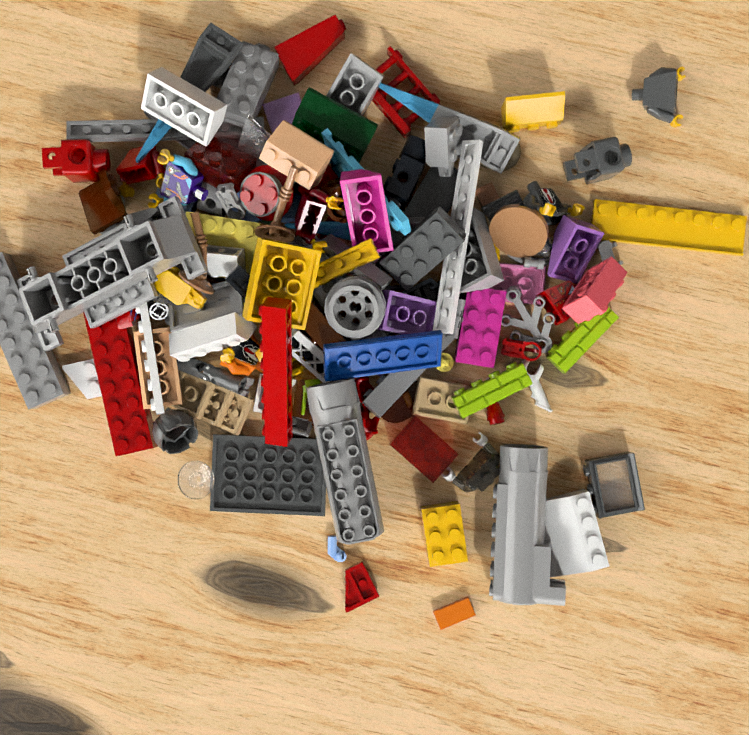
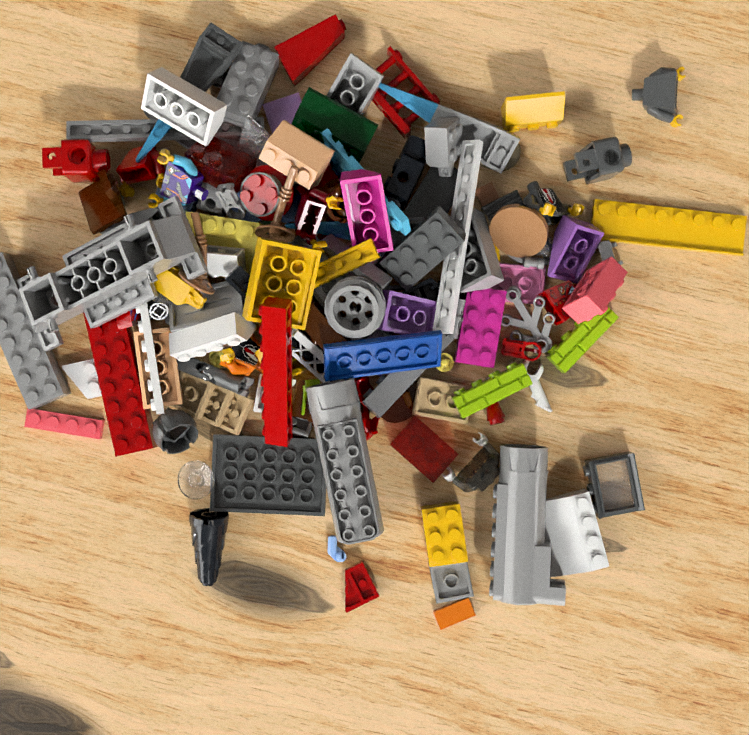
(64, 423): none -> coral plate
(208, 539): none -> black cone
(214, 358): none -> light yellow tile
(451, 582): none -> light grey tile

